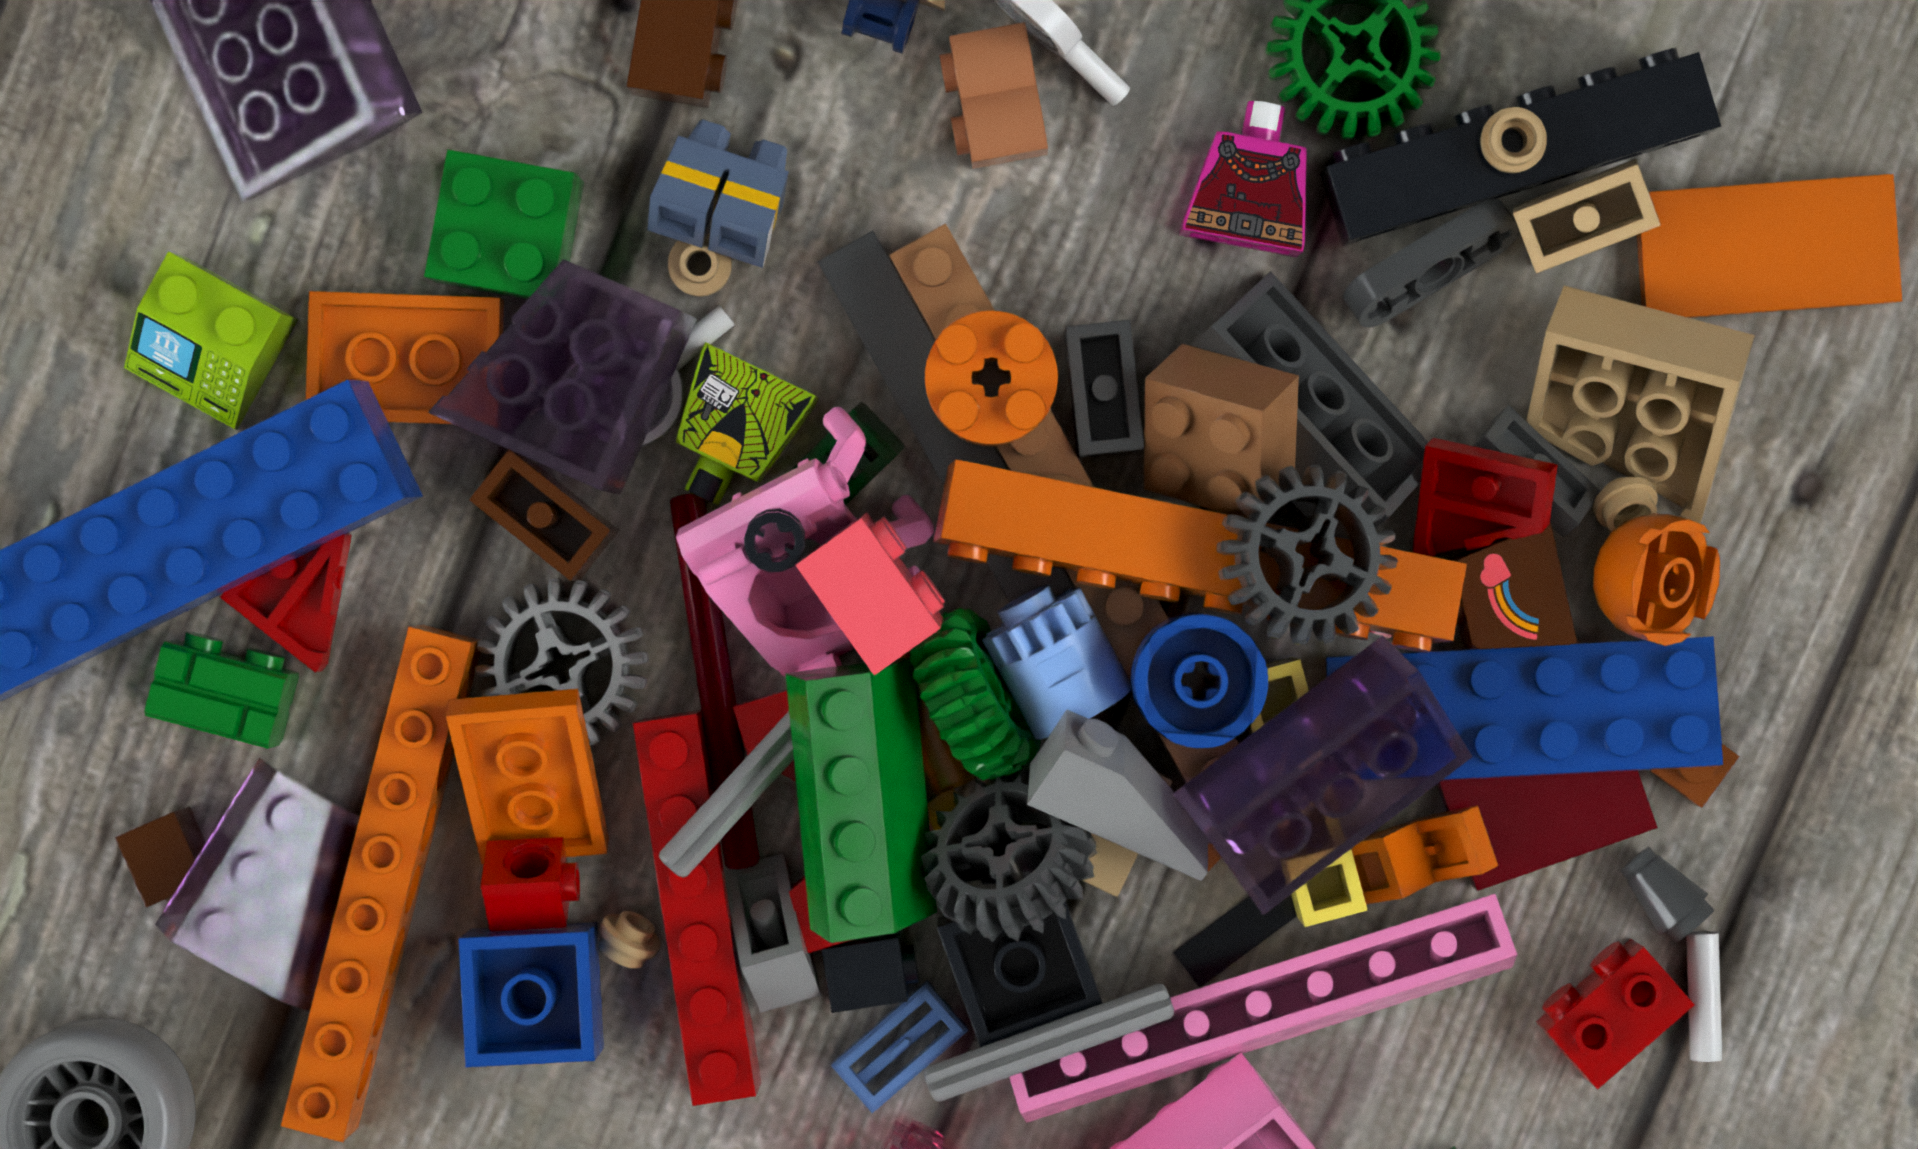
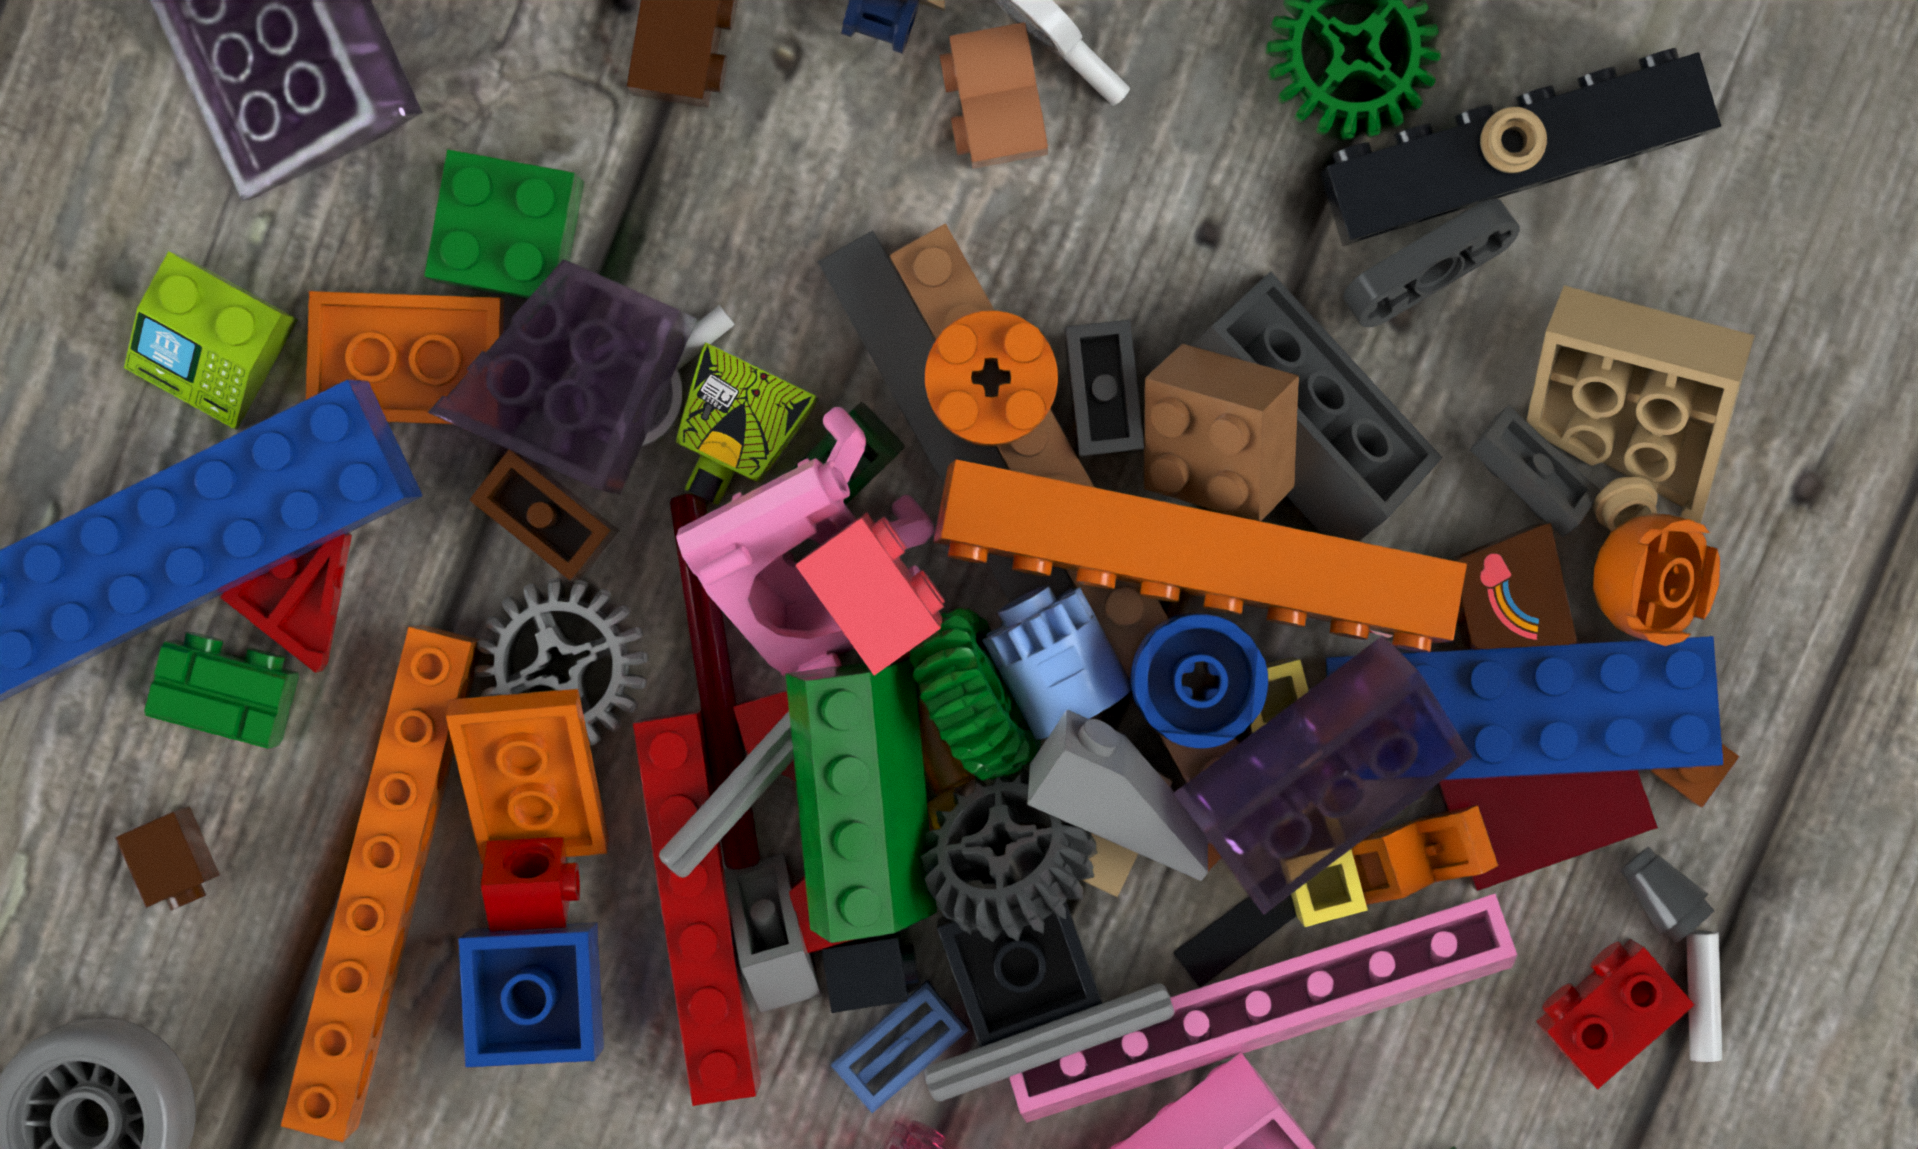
(266, 886): clear purple wedge -> none
(628, 939): tan plate -> none
(698, 285): tan plate -> none
(748, 190): sand blue hips -> none
(763, 557): black bush -> none
(1251, 188): torso -> none
(1331, 564): dark grey gear -> none
(1479, 496): red wing -> none
(1586, 216): tan brick -> none
(1772, 247): orange tile -> none

